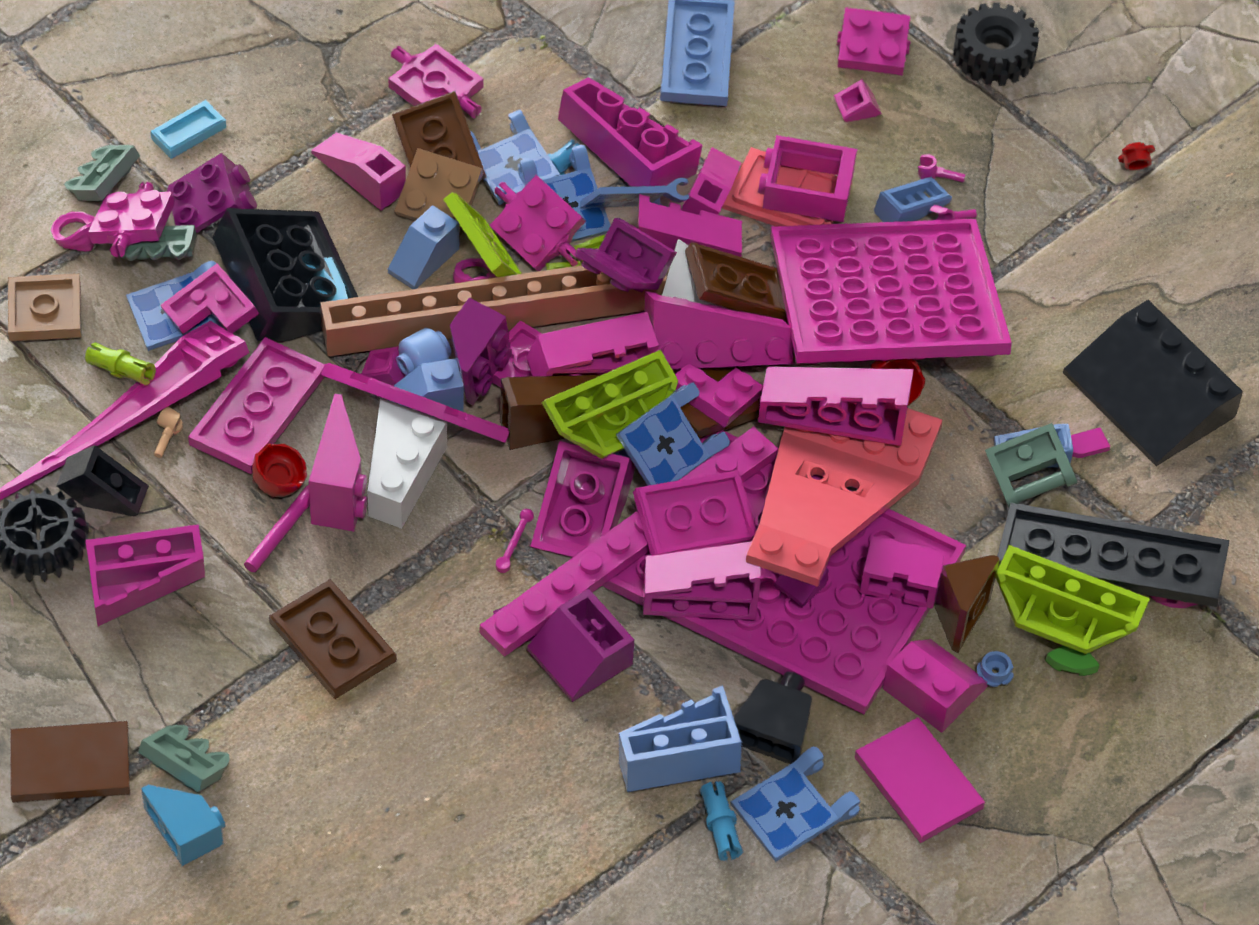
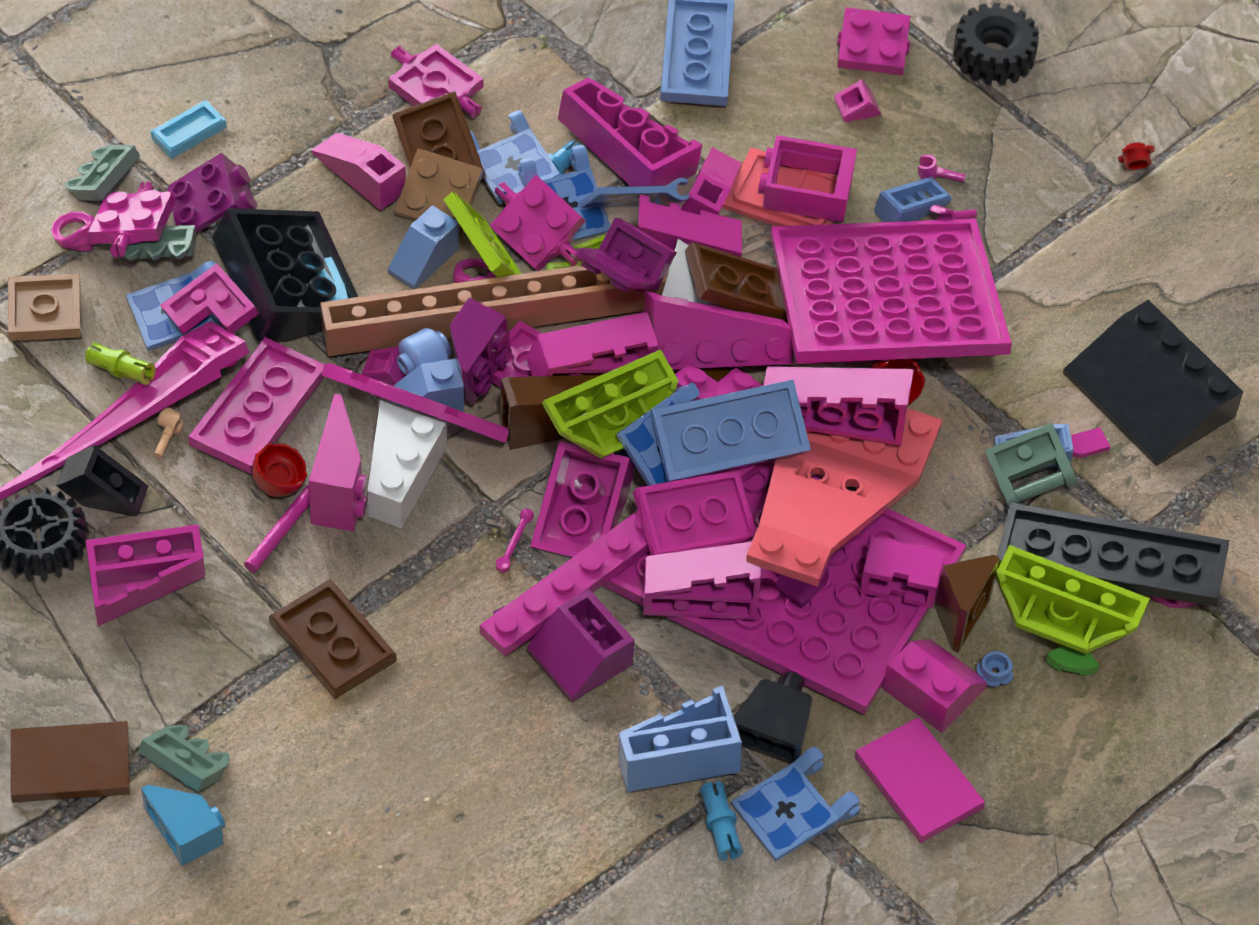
(730, 431): none -> medium blue plate

